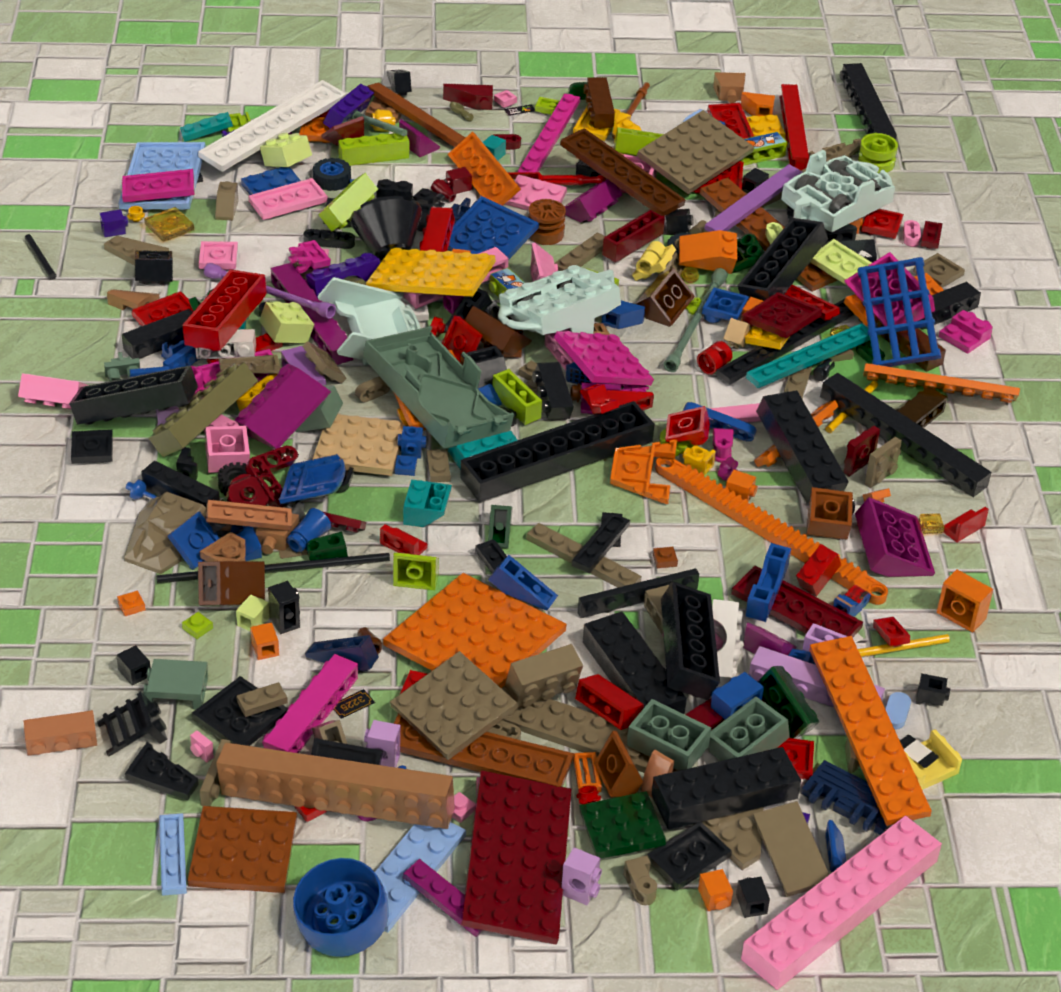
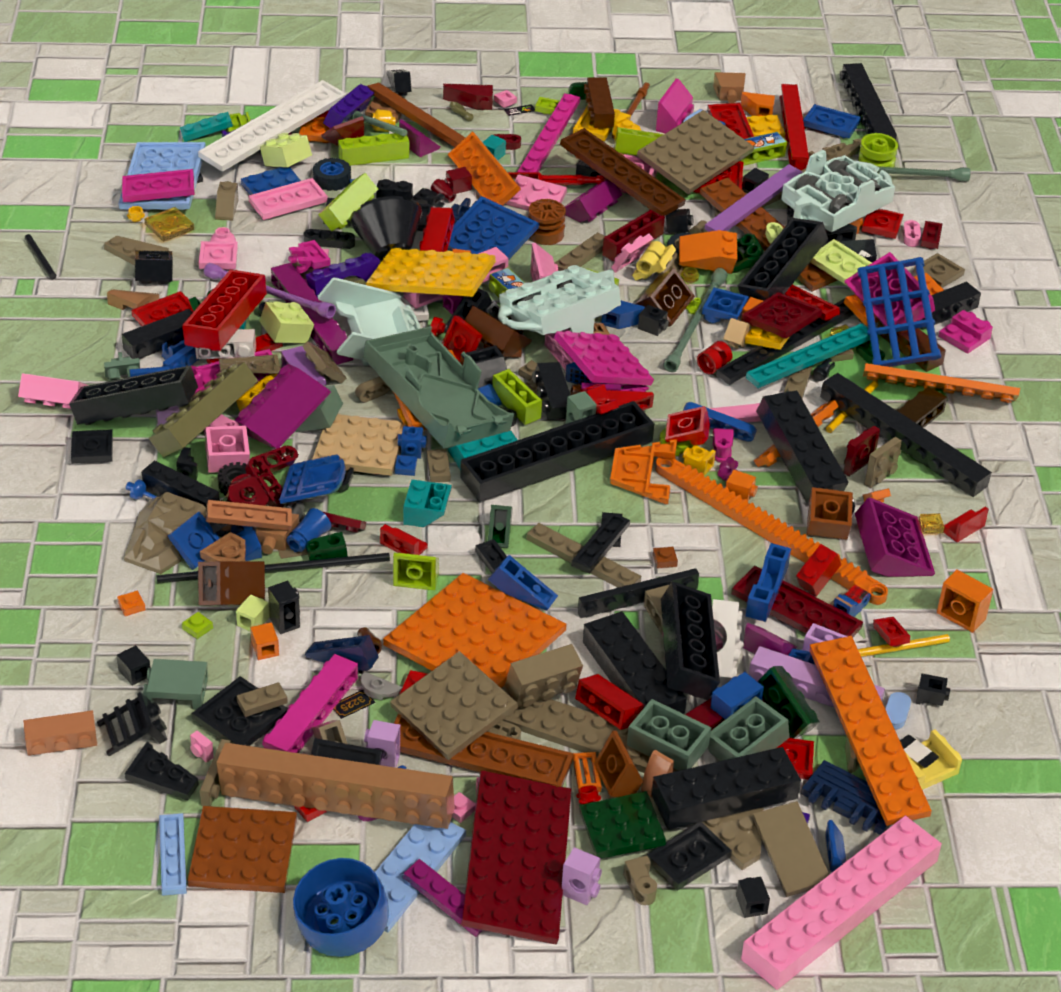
(113, 223): dark purple brick -> none
(223, 234): none -> bright pink piece
(378, 687): none -> light grey plate
(579, 407): none -> sand green brick
(631, 252): none -> bright pink plate
(653, 320): none -> black brick
(674, 107): none -> dark pink slope
(715, 890): orange brick -> none
(831, 121): none -> blue plate
(960, 174): none -> sand green hose

